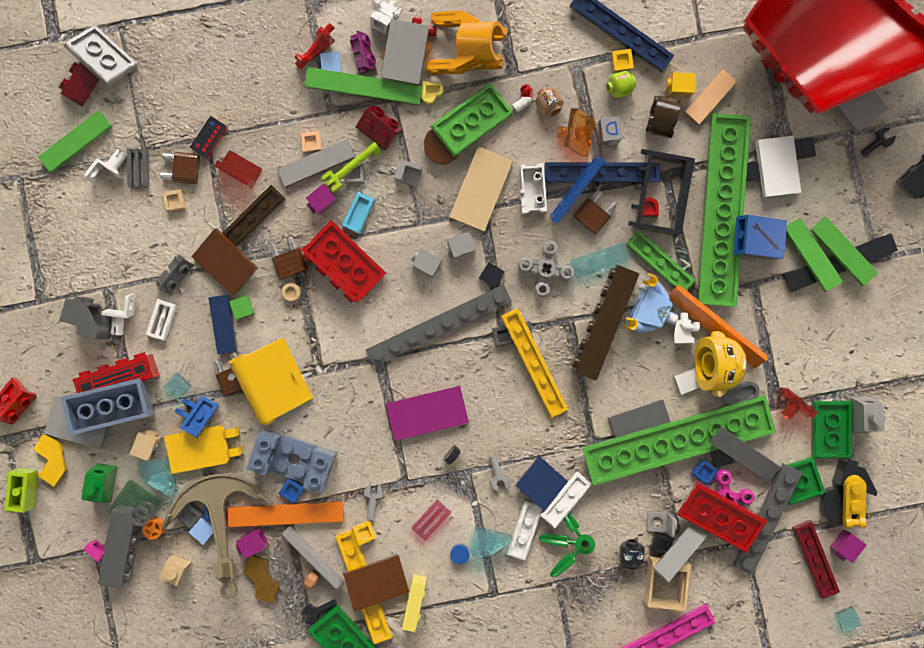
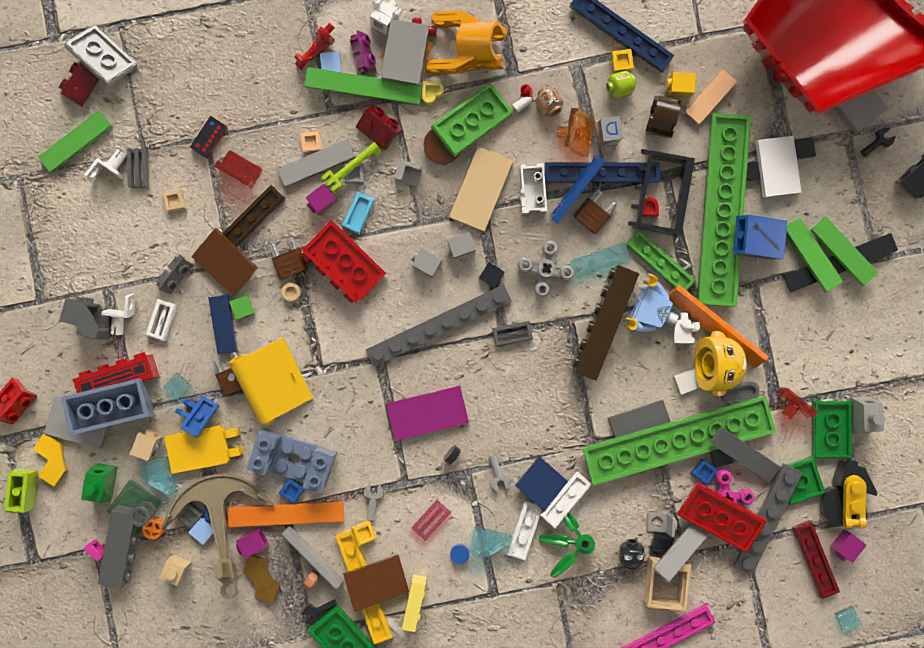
(184, 167): reddish brown piece -> none
(534, 362): yellow tile -> none

